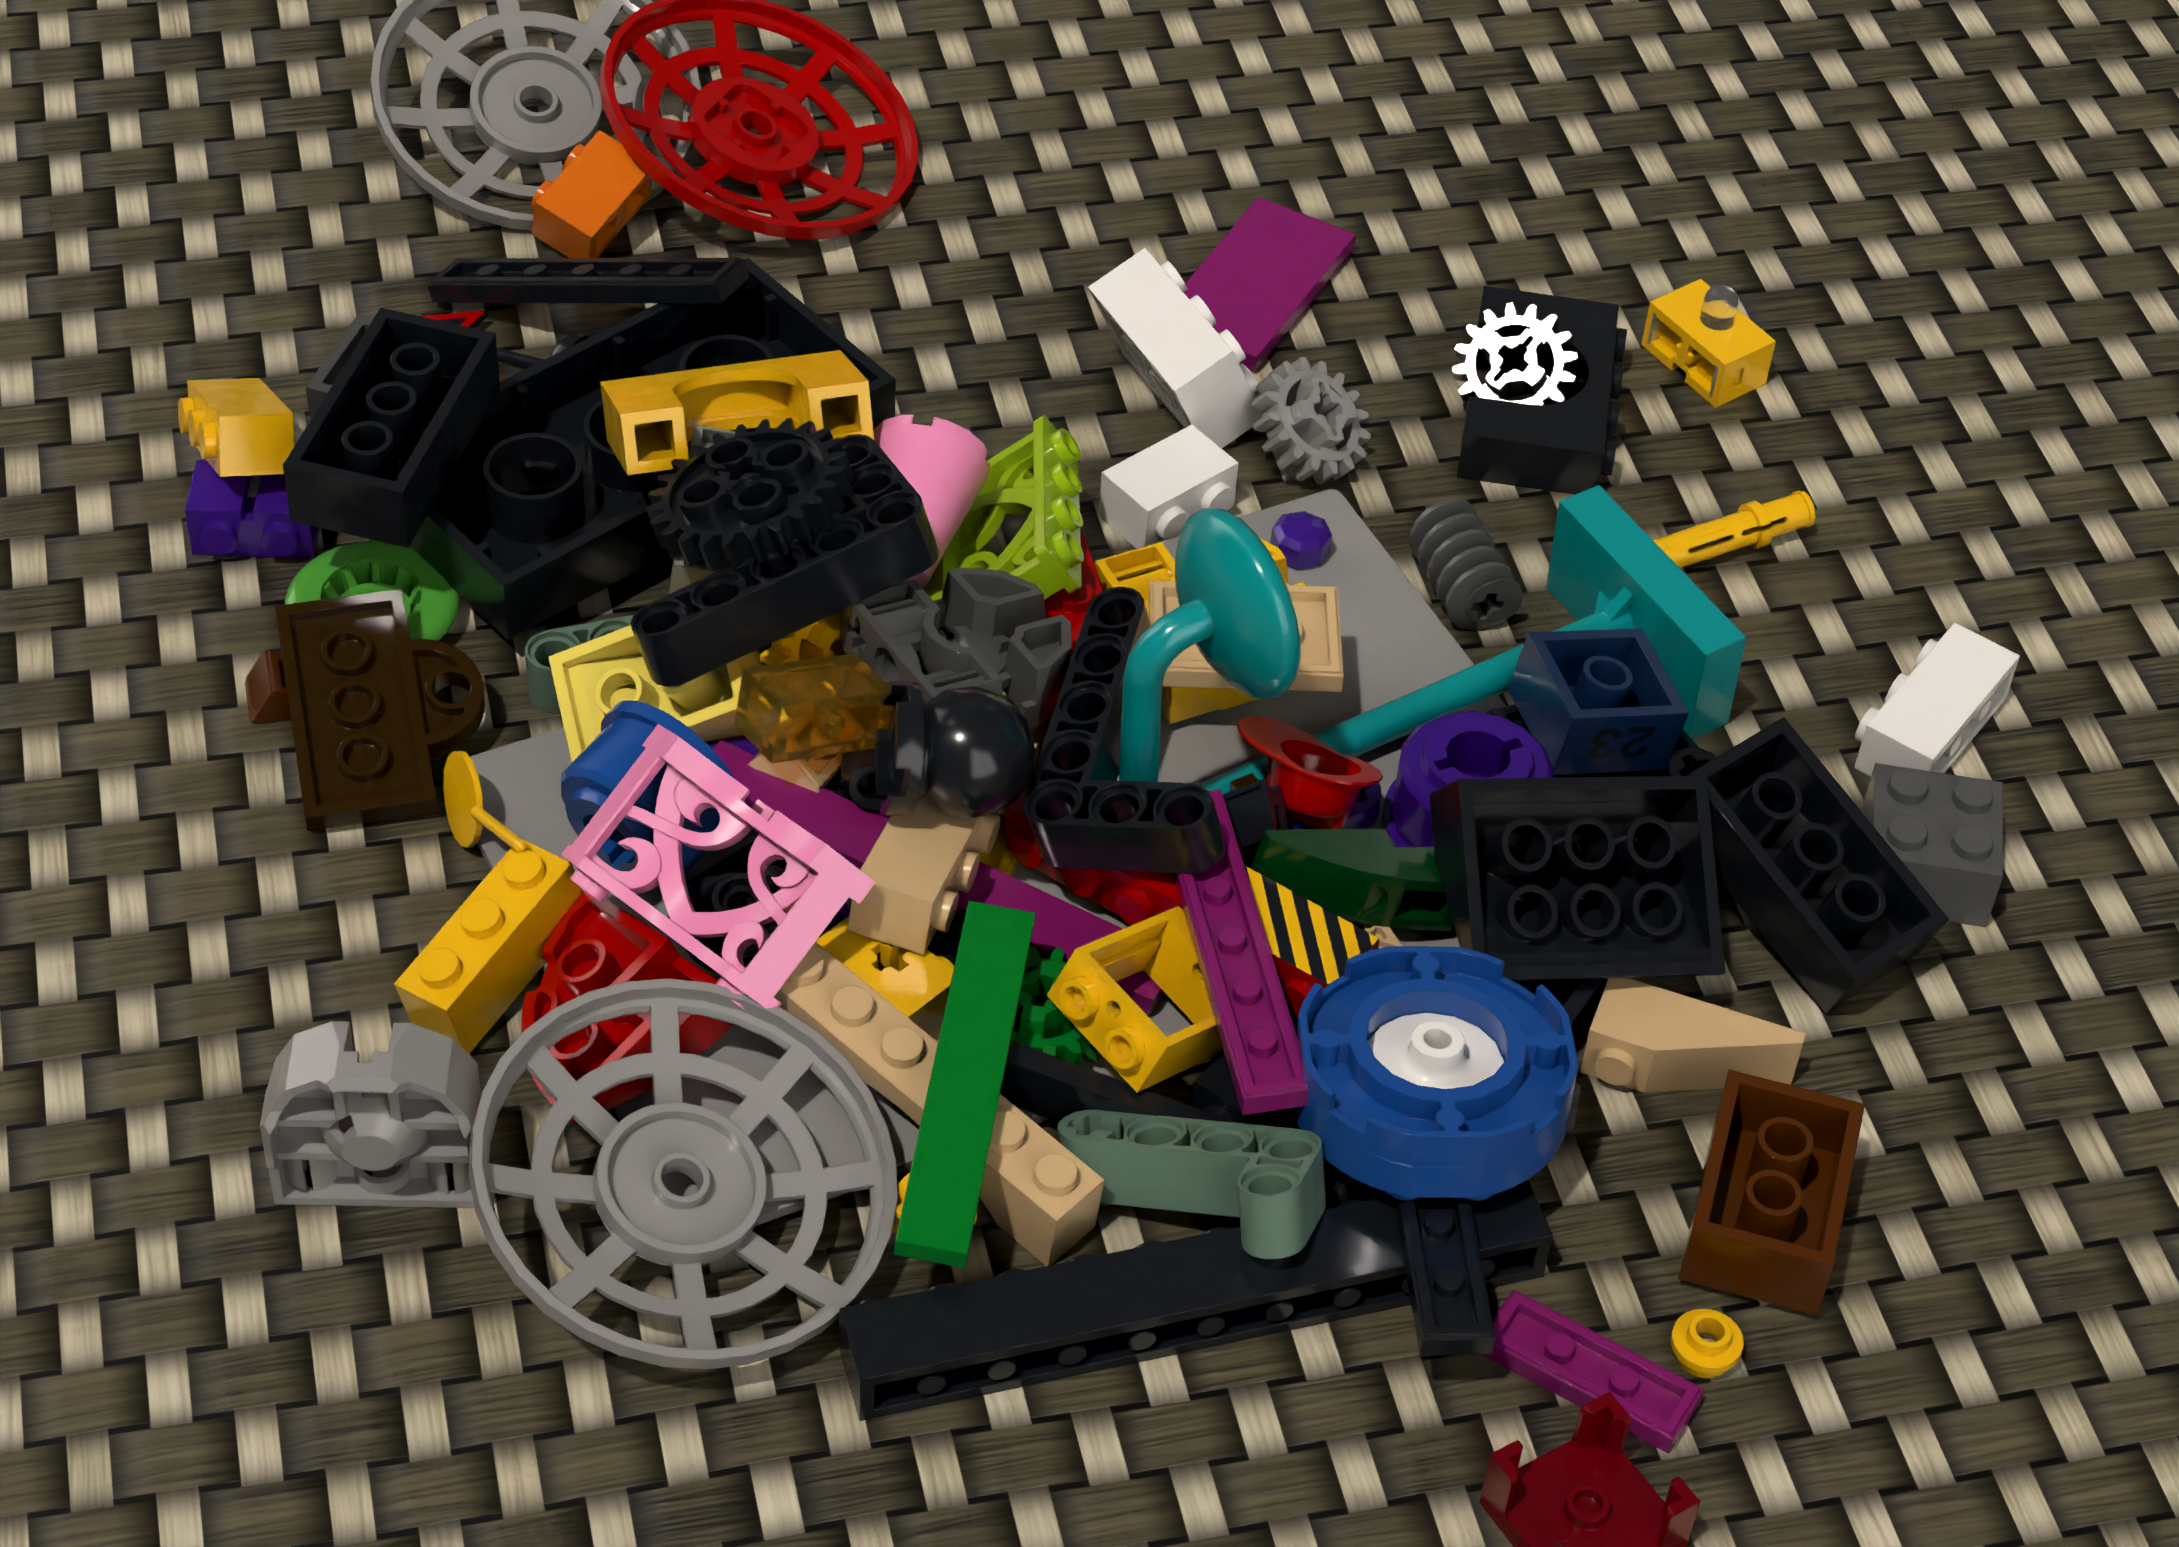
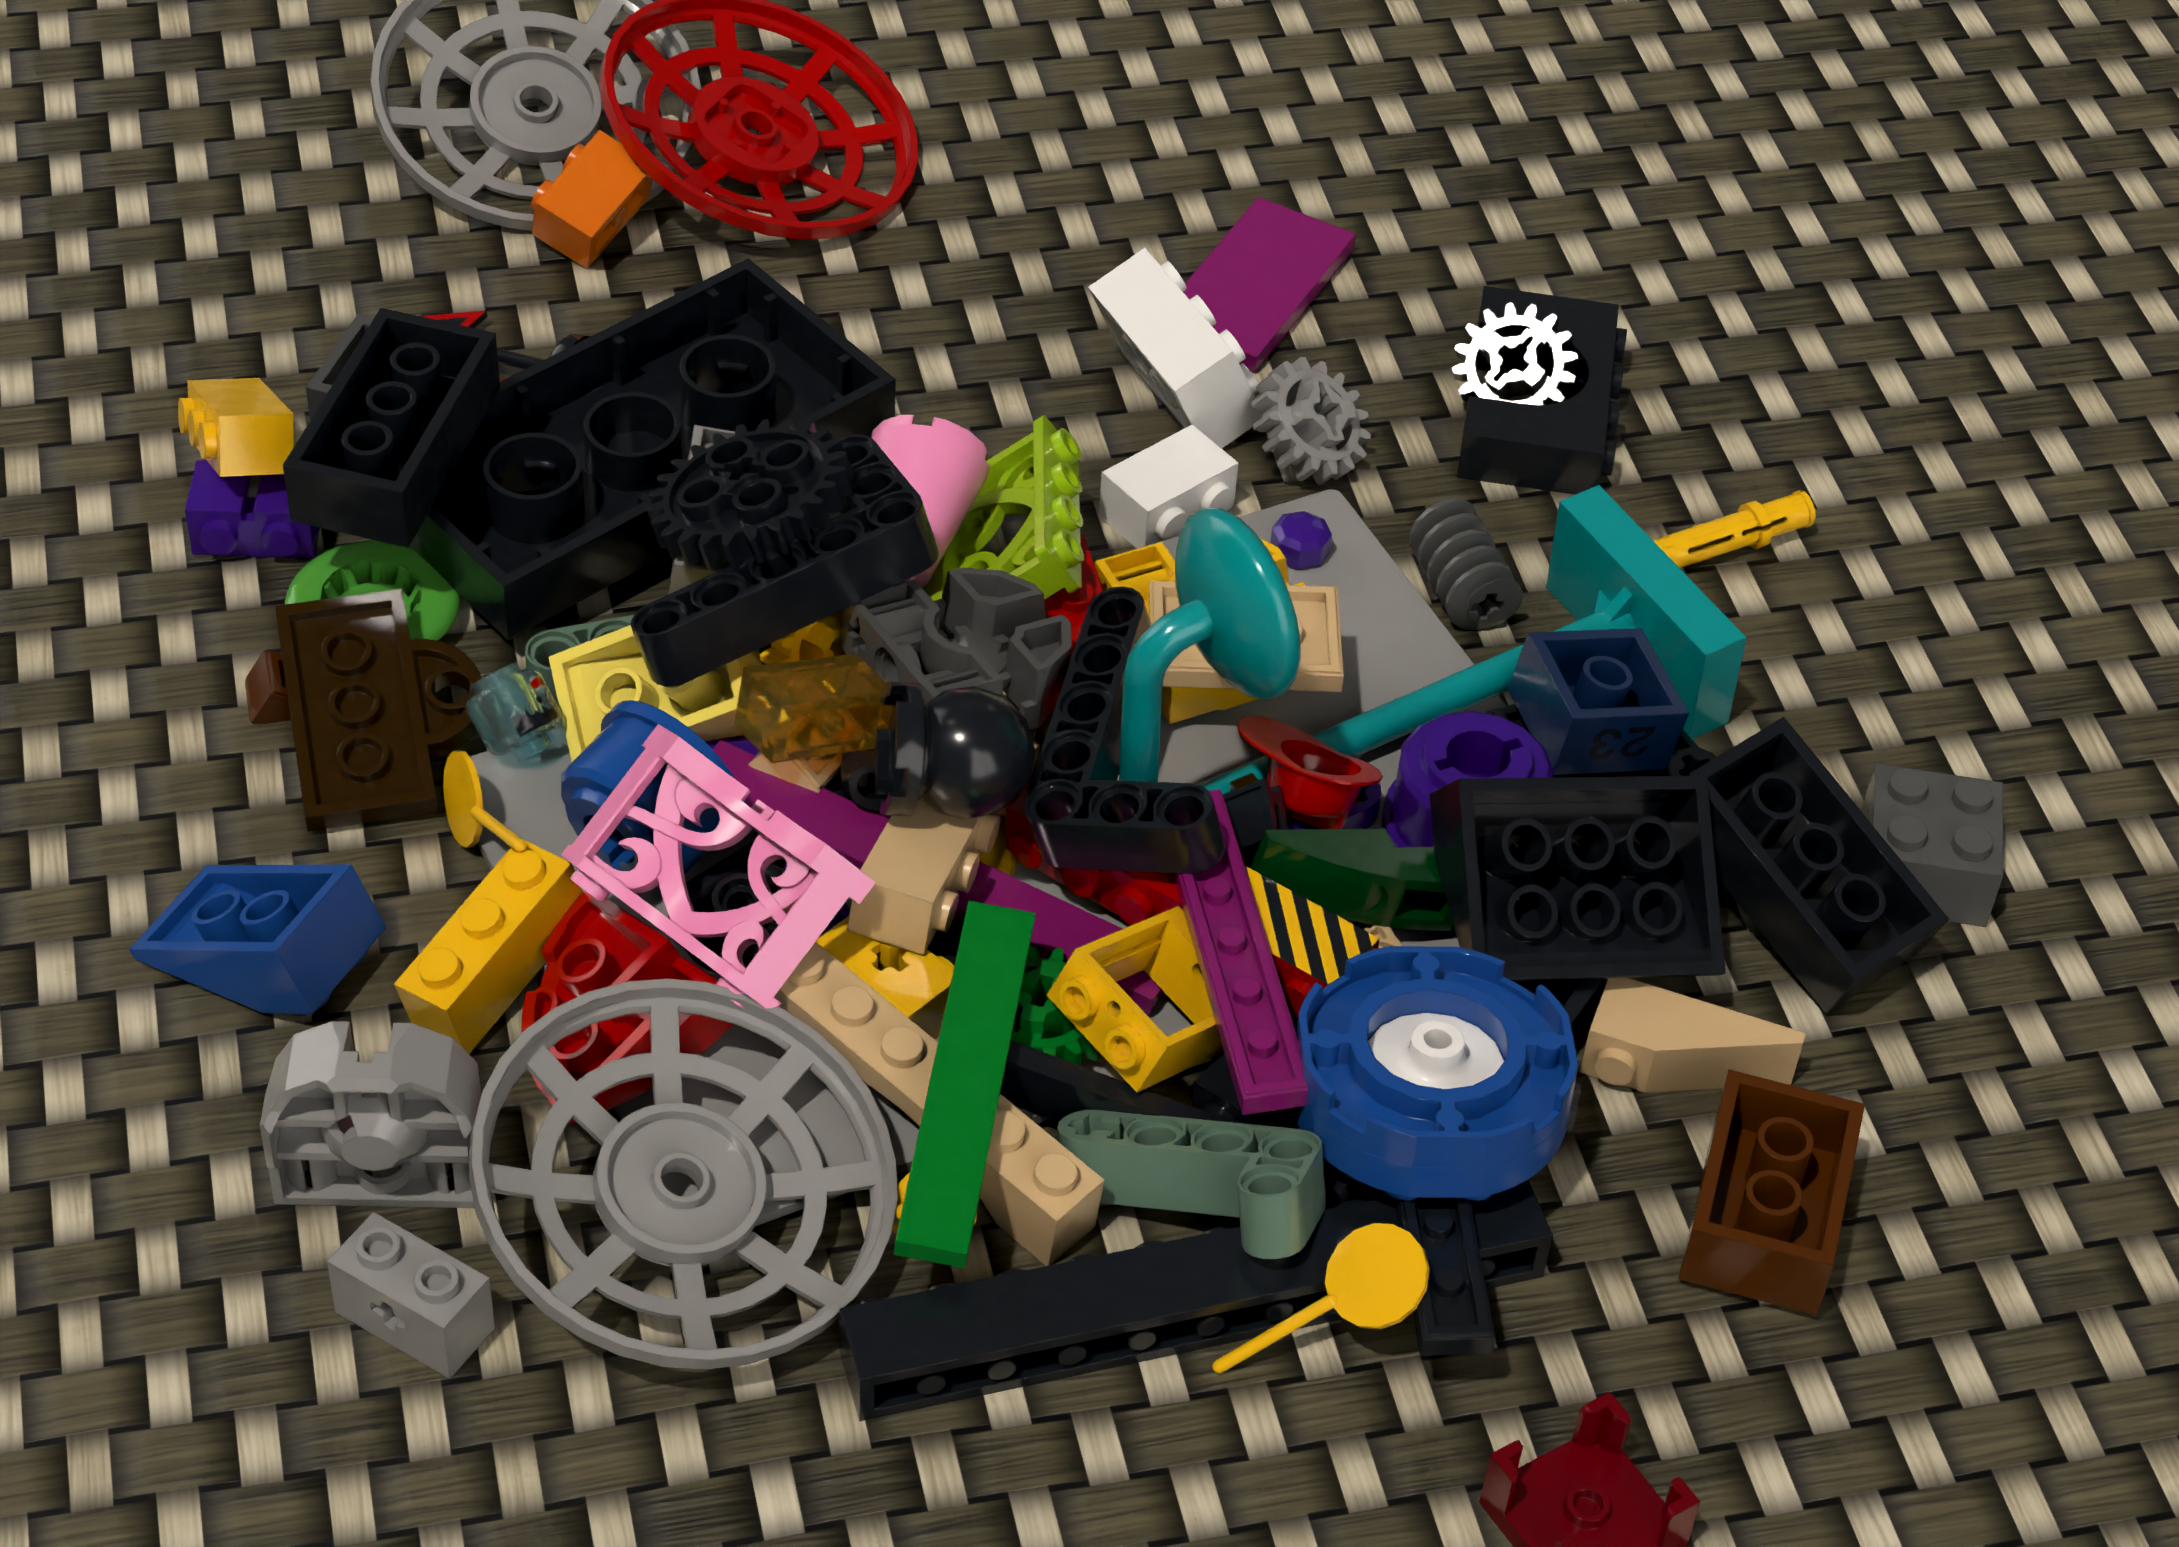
(265, 934): none -> blue slope
(411, 1294): none -> light grey brick
(513, 712): none -> clear light blue head
(588, 280): black tile -> none
(656, 414): yellow arch -> none
(1369, 1280): none -> yellow piece
(1587, 1365): magenta tile -> none
(1700, 1356): yellow plate -> none
(1709, 341): yellow piece -> none
(1939, 705): white brick -> none

